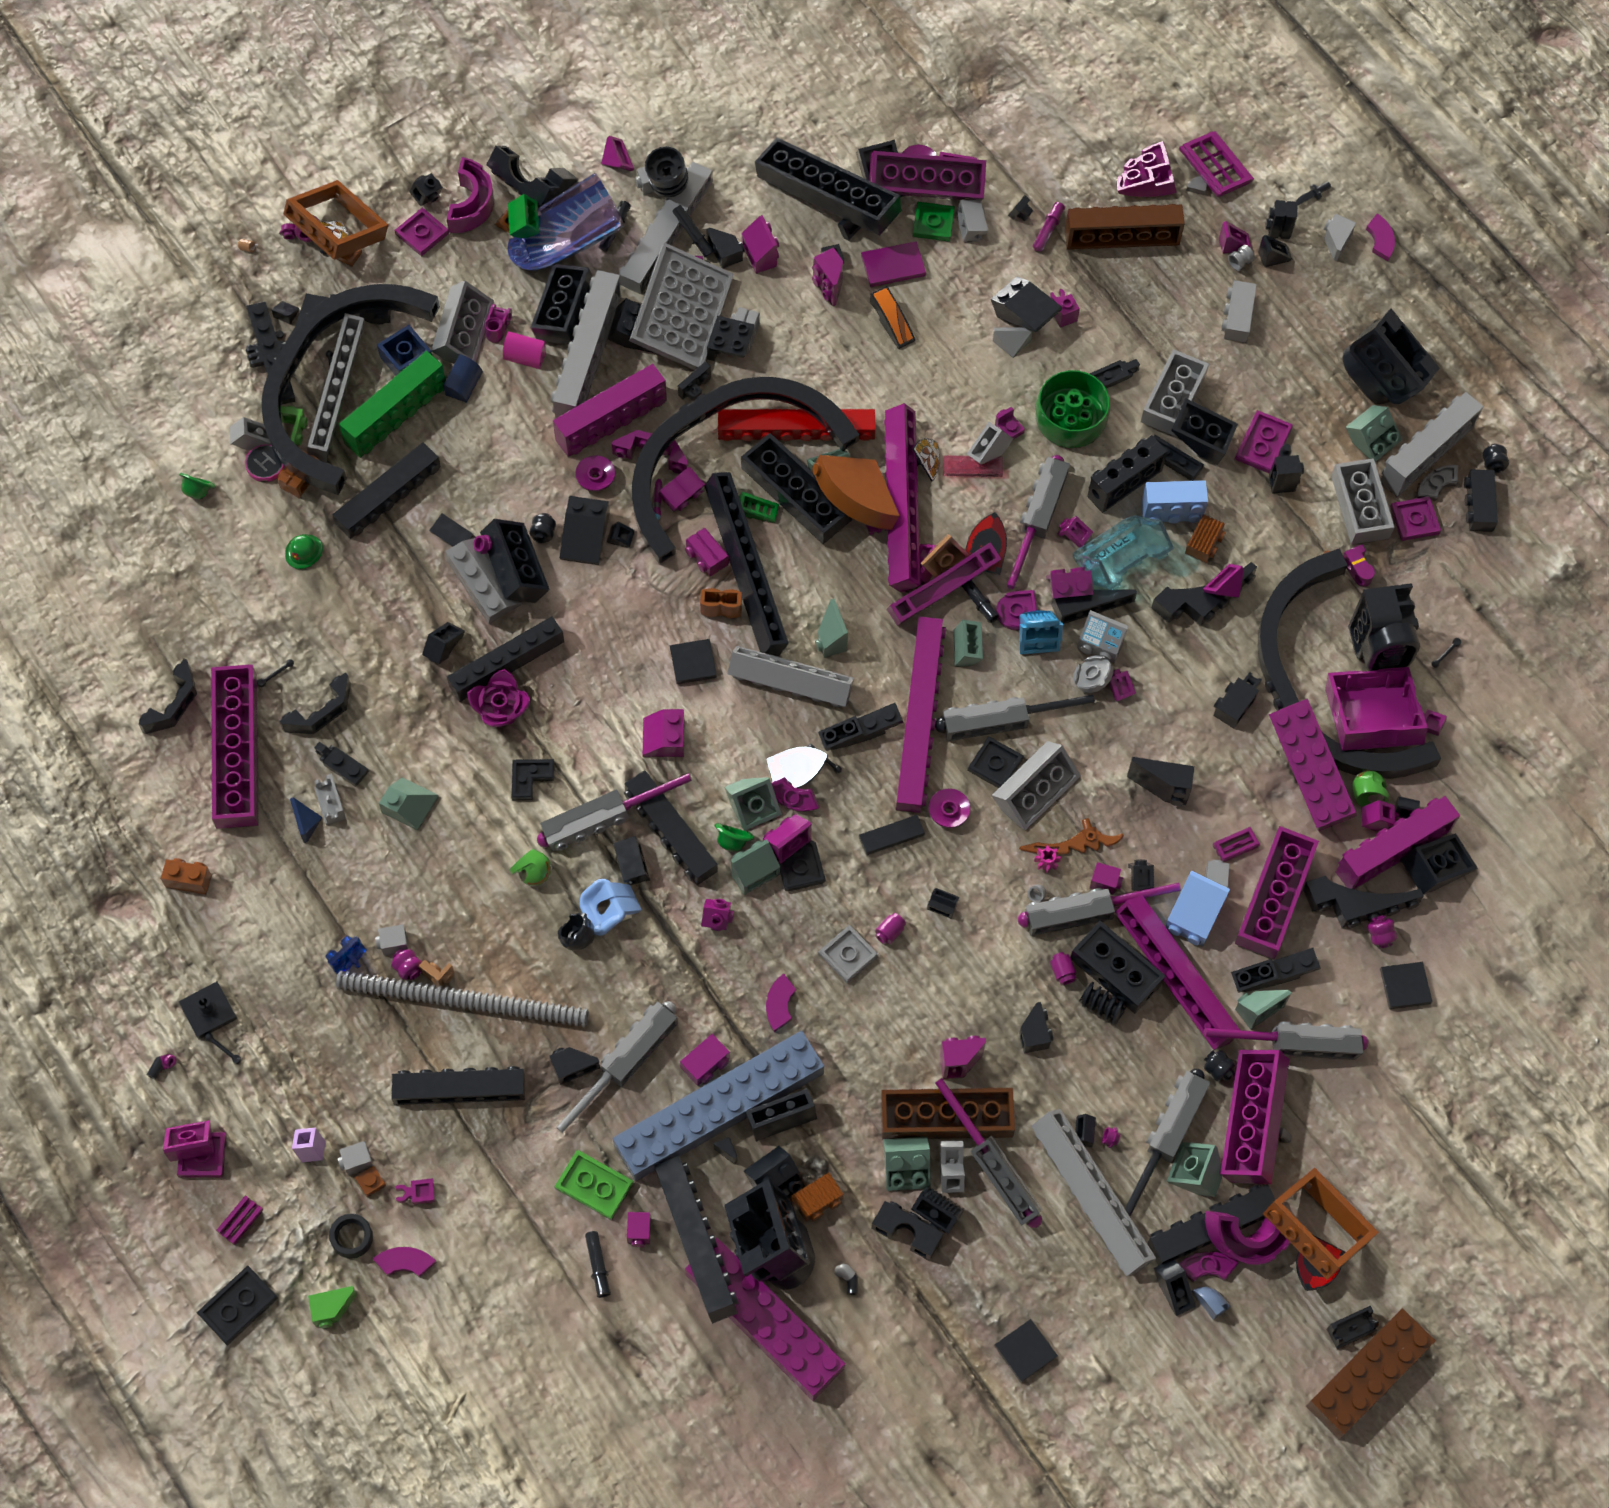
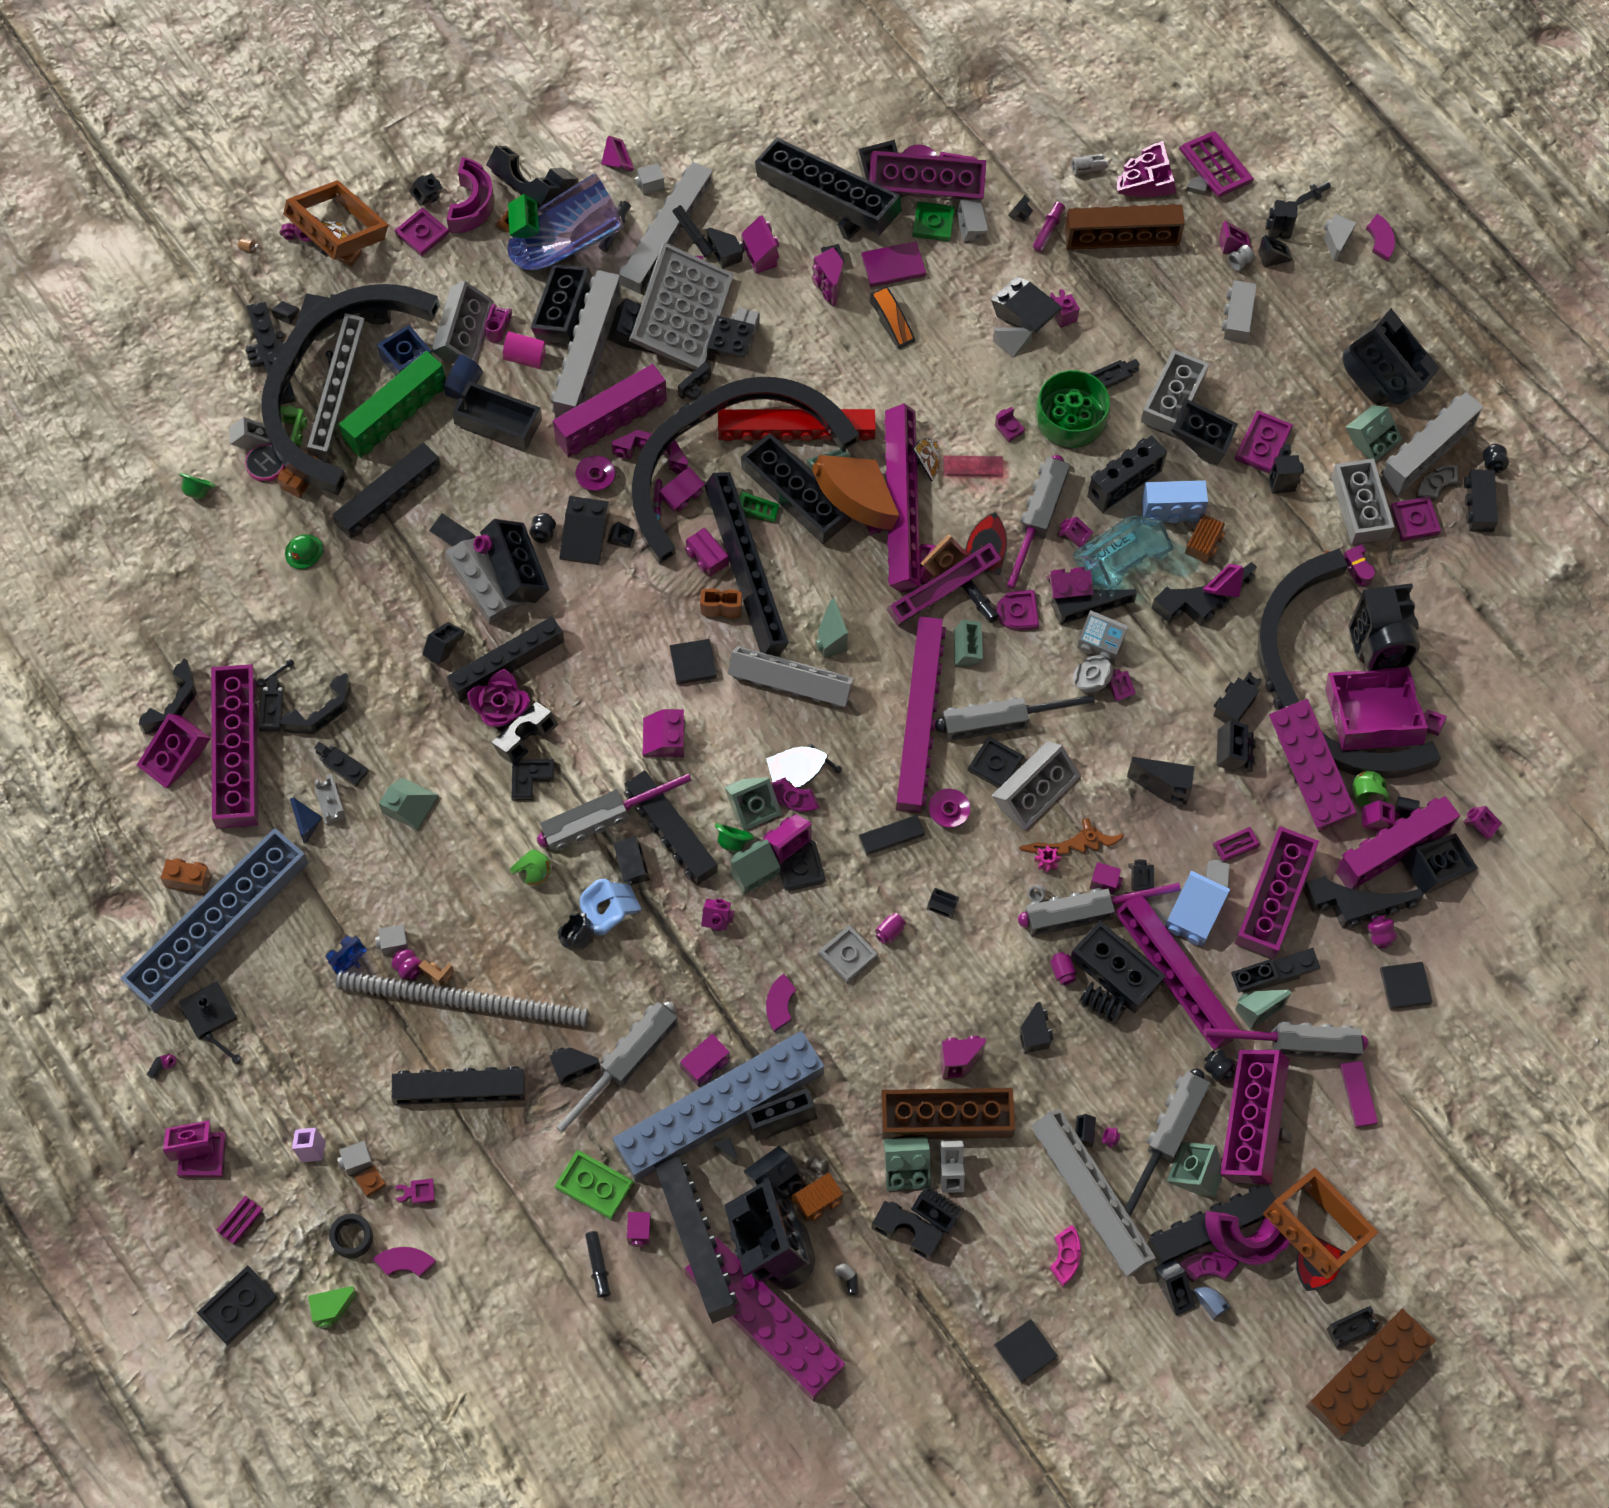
(173, 750): none -> magenta slope
(214, 920): none -> sand blue brick
(271, 706): none -> black hinge
(497, 415): none -> black piece
(534, 721): none -> black arch
(666, 171): black wheel -> none
(860, 729): black slope -> none
(989, 444): light grey slope -> none
(998, 1168): dark grey piece -> none
(1039, 632): dark azure piece -> none
(1068, 1255): none -> dark pink tile
(1088, 164): none -> light grey hinge
(1180, 461): black tile -> none
(1235, 746): none -> black brick
(1358, 1094): none -> magenta tile
(1456, 643): black hinge -> none
(1483, 821): none -> magenta bracket

